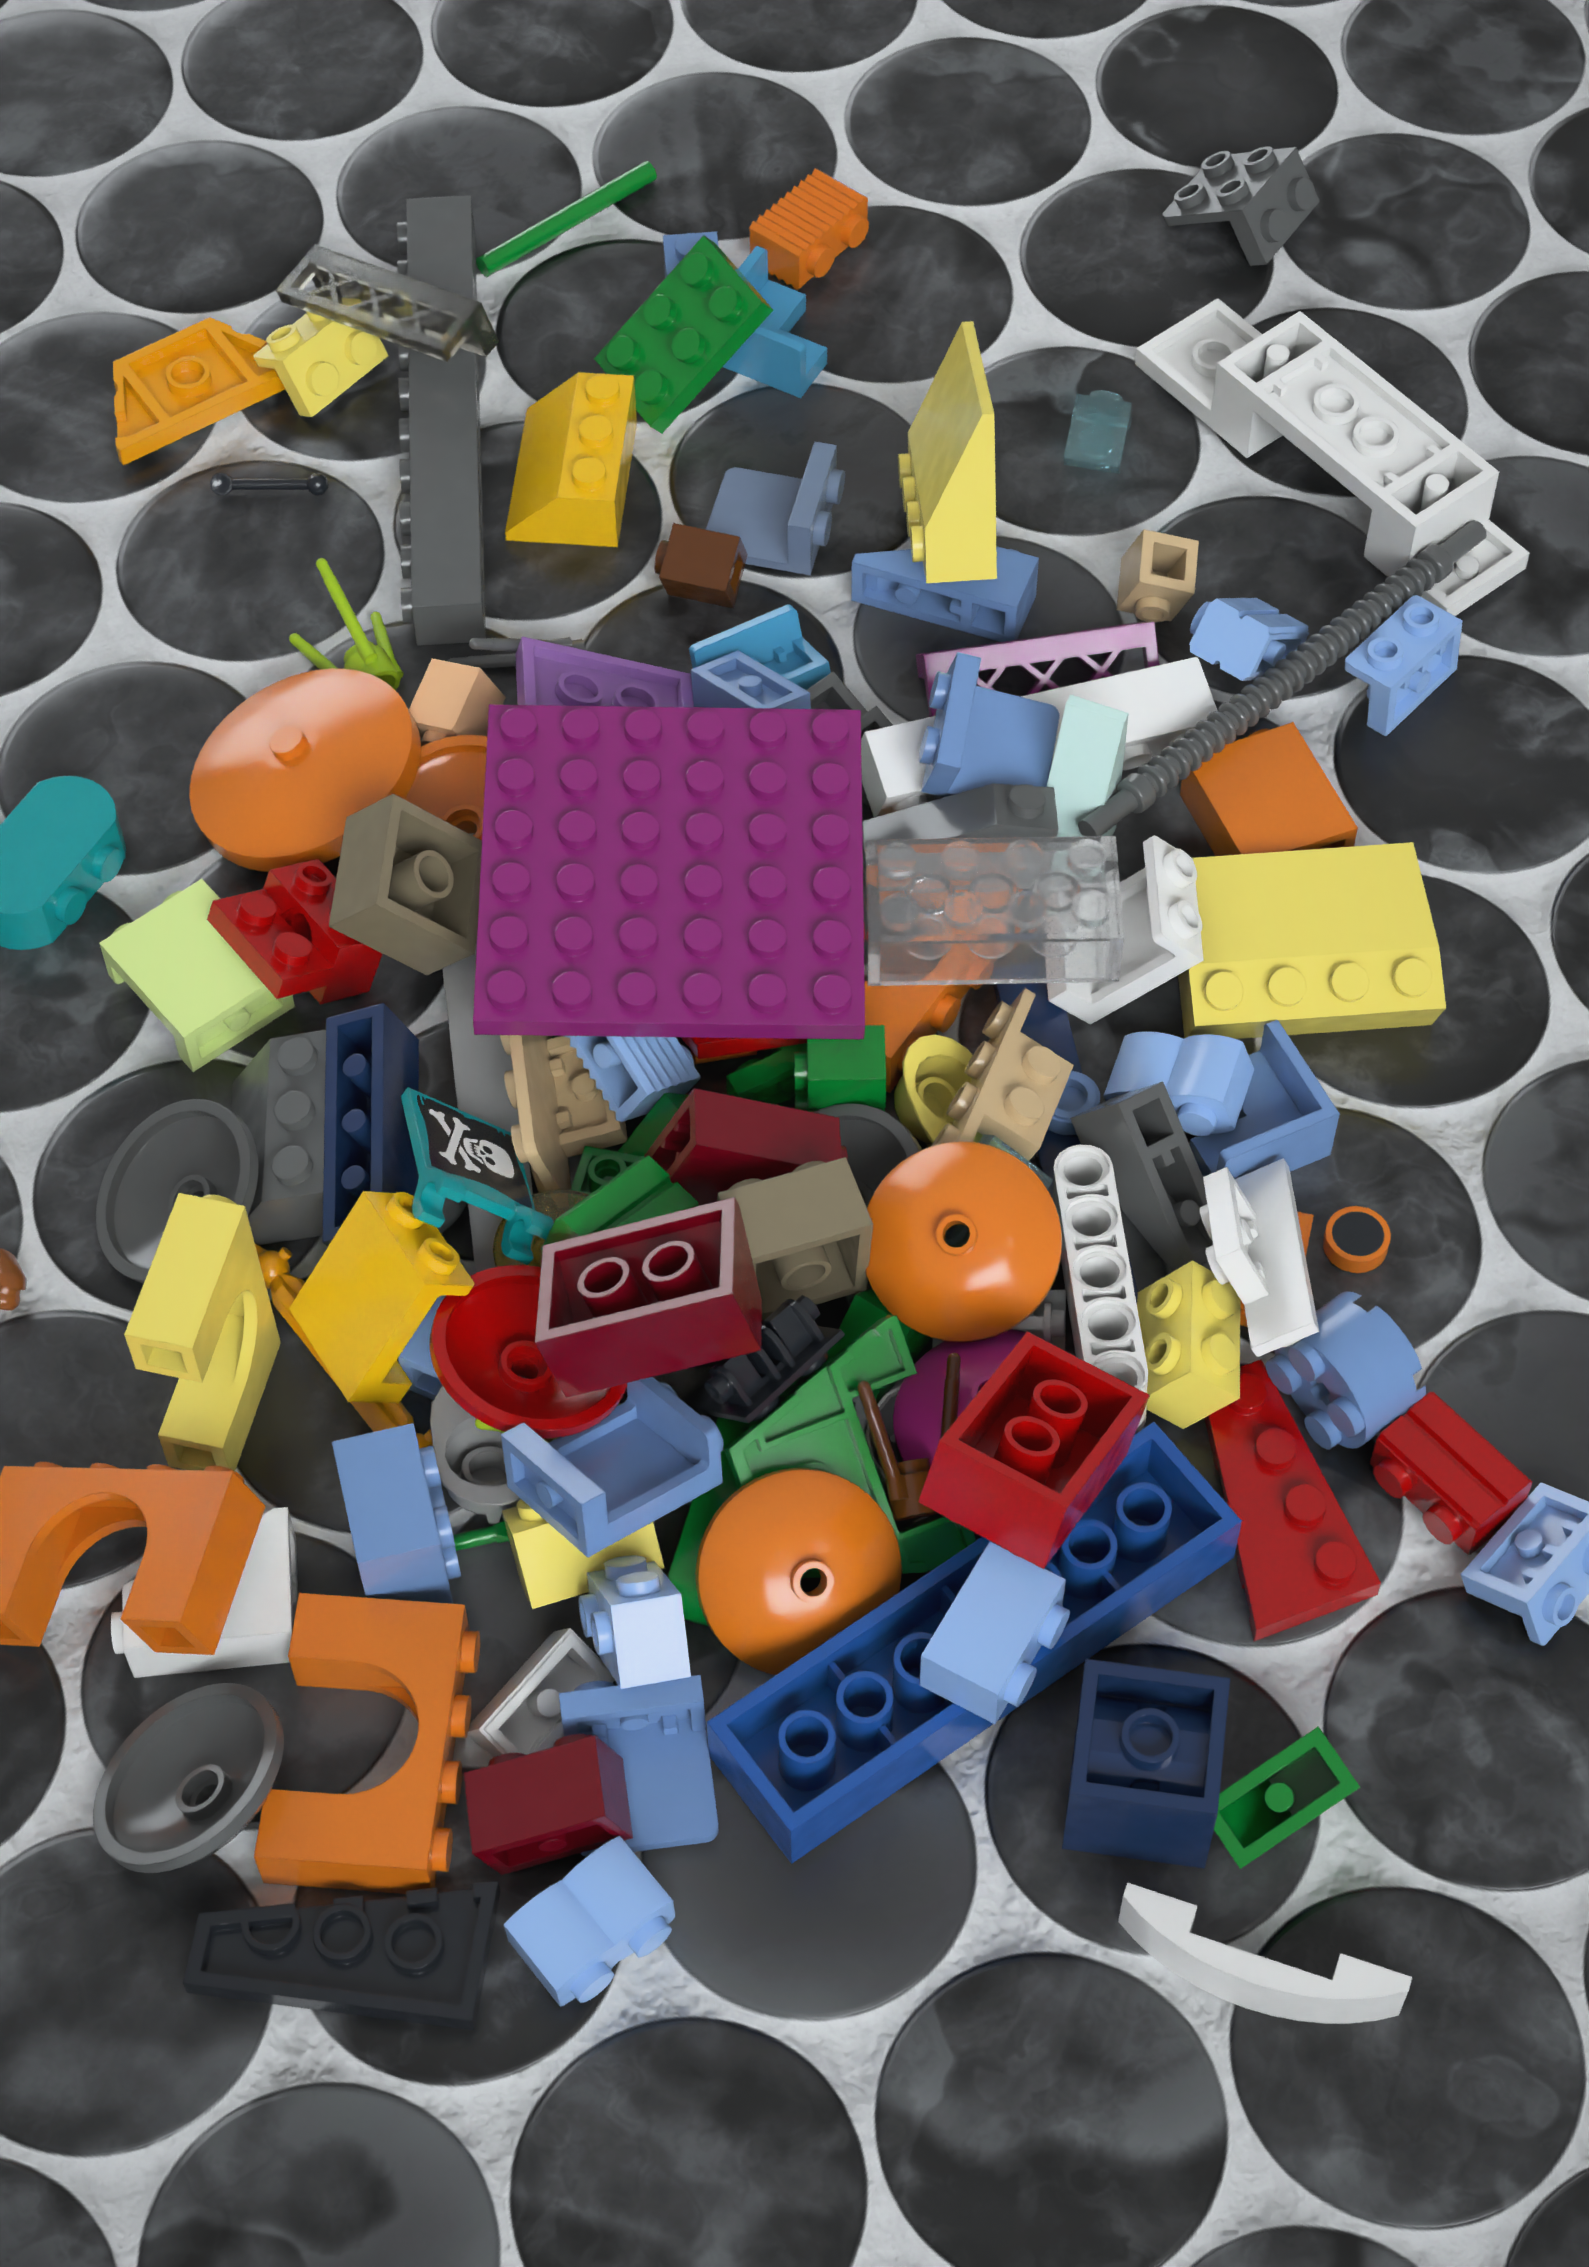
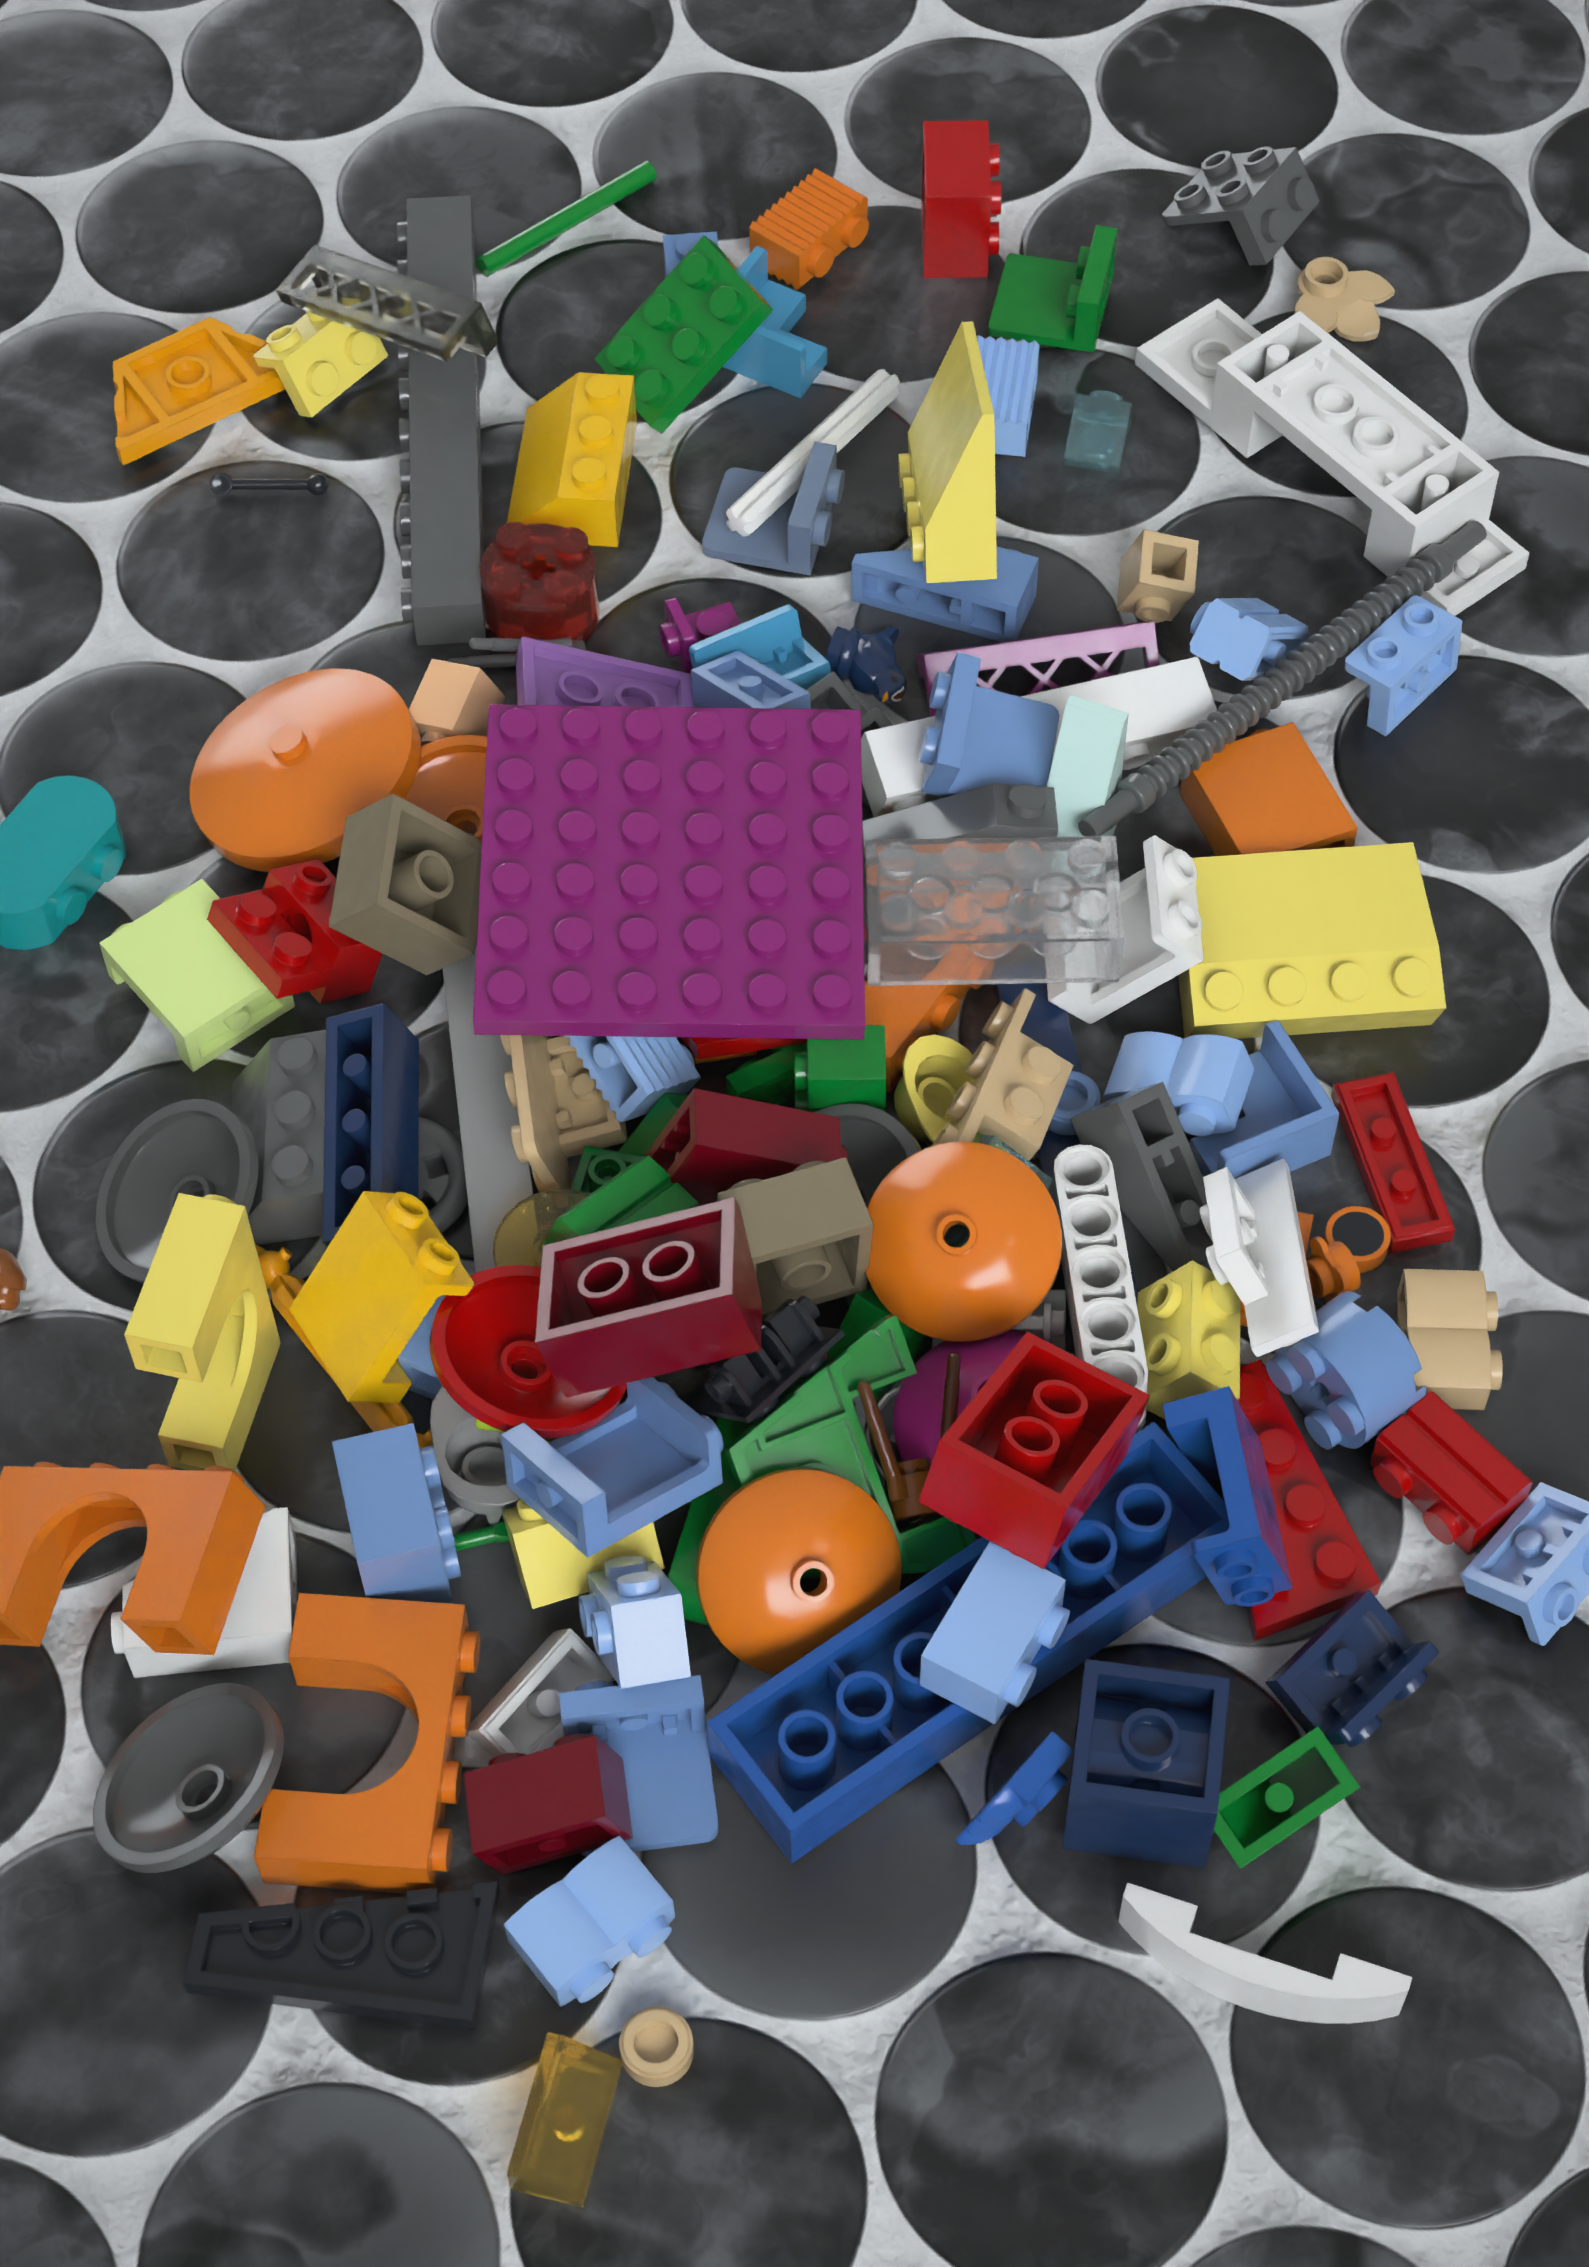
(364, 654): lime plant -> none
(472, 1163): flag -> none
(540, 583): none -> clear red brick
(563, 2121): none -> clear yellow slope
(656, 2046): none -> tan tile
(684, 630): none -> magenta bracket
(701, 565): reddish brown brick -> none
(787, 474): none -> white axle
(868, 662): none -> dark blue animal
(959, 199): none -> red brick
(1012, 382): none -> light blue brick
(1022, 1793): none -> blue plate
(1056, 299): none -> green bracket
(1218, 1440): none -> blue panel
(1331, 1269): none -> orange plate
(1342, 298): none -> tan plate
(1351, 1672): none -> dark blue bracket
(1392, 1161): none -> red tile
(1448, 1326): none -> tan brick

